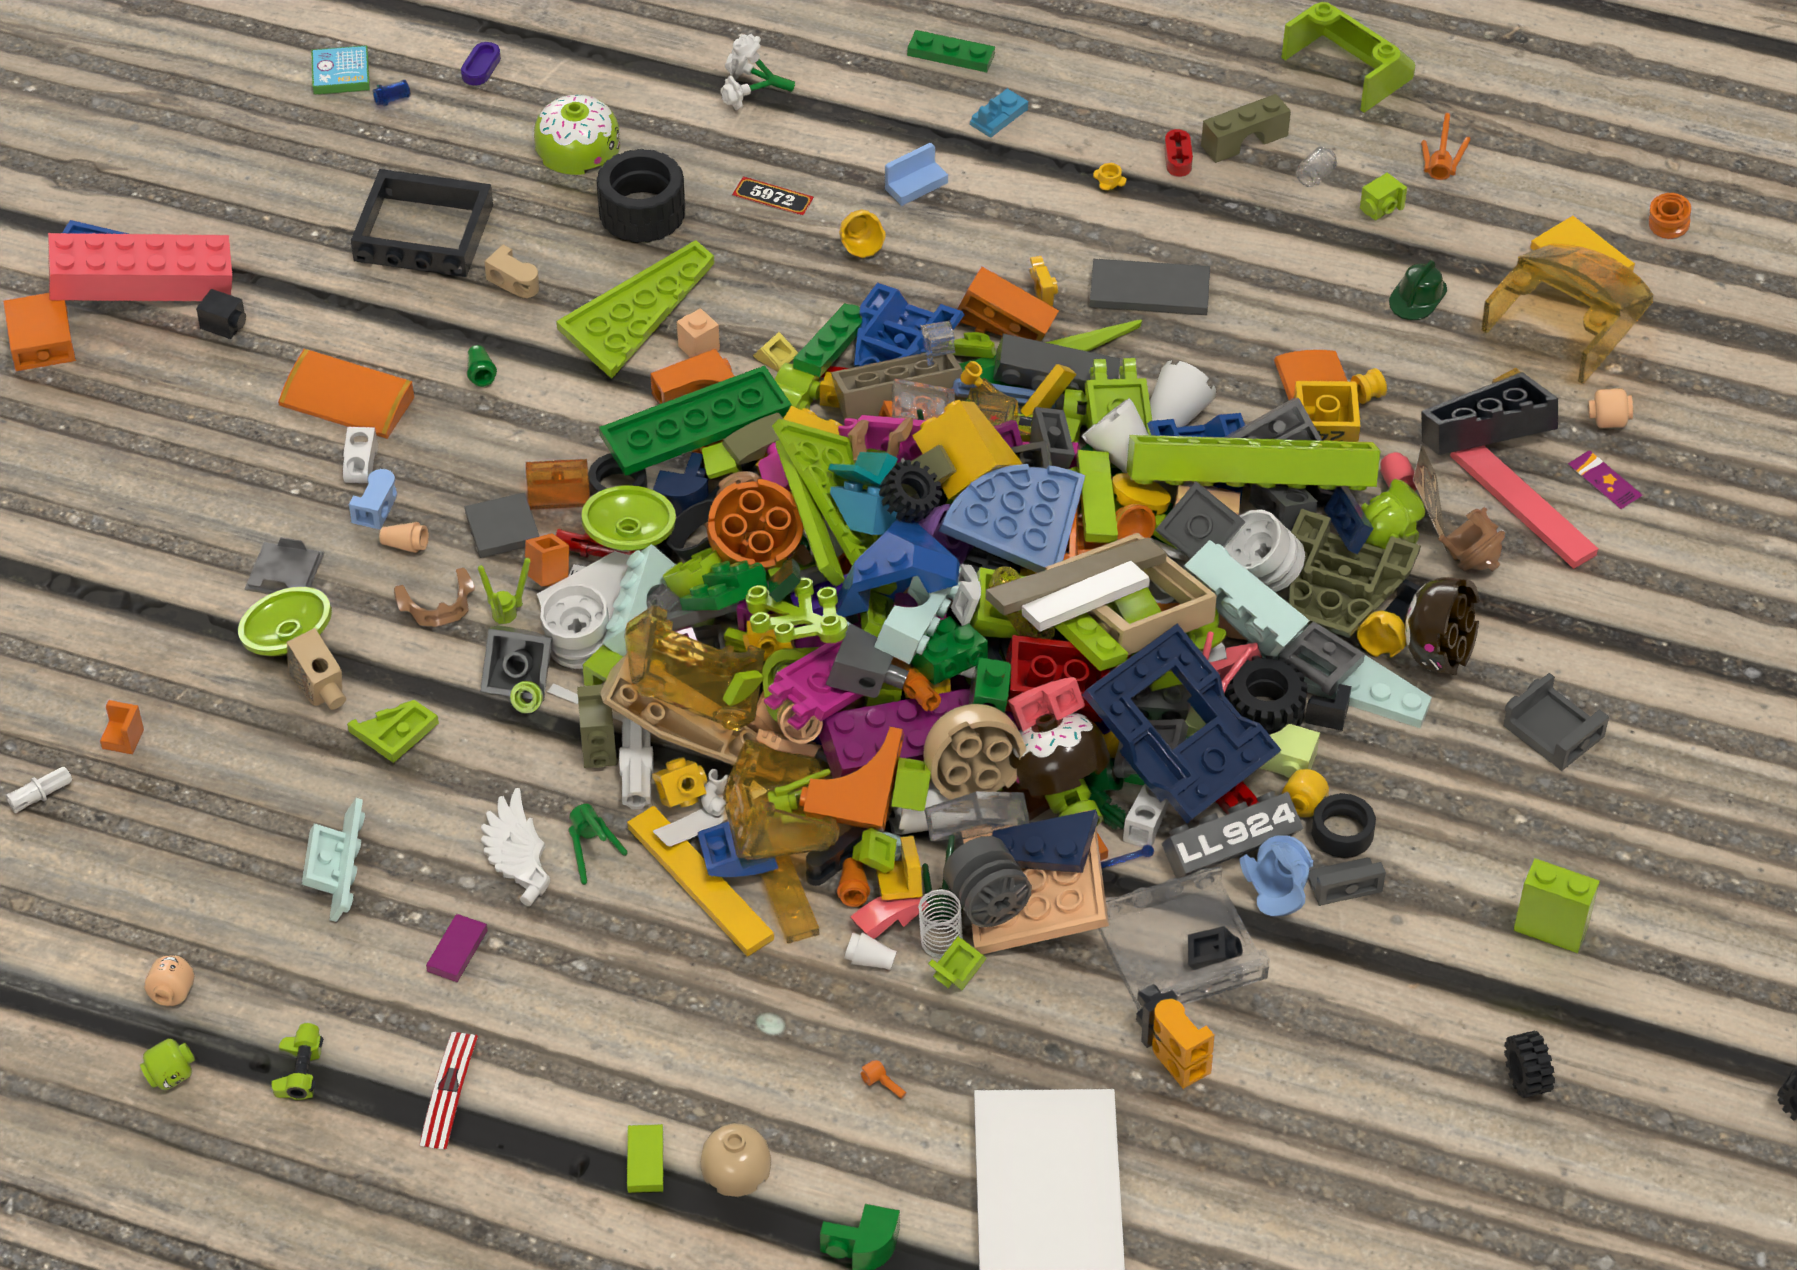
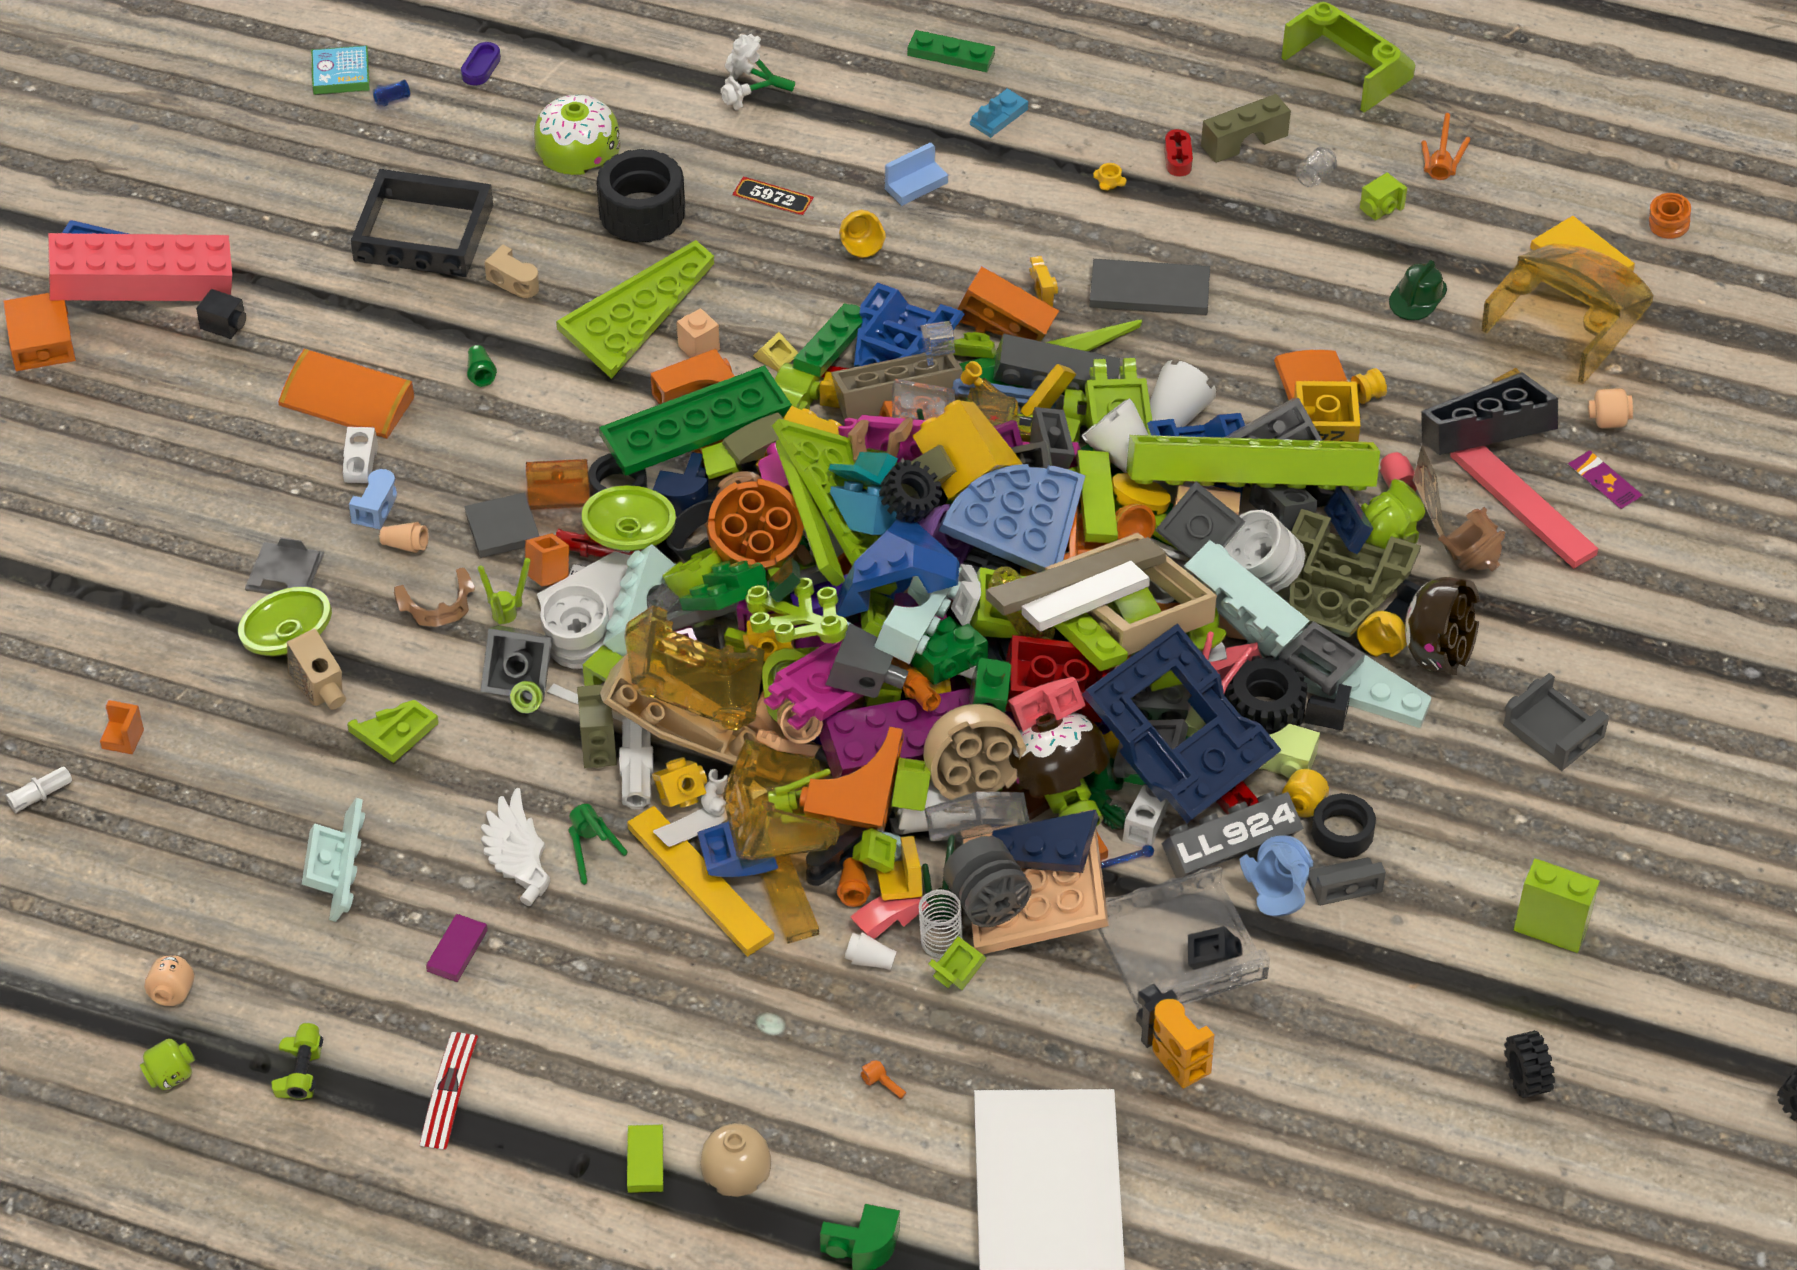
(742, 686): lime tile -> none

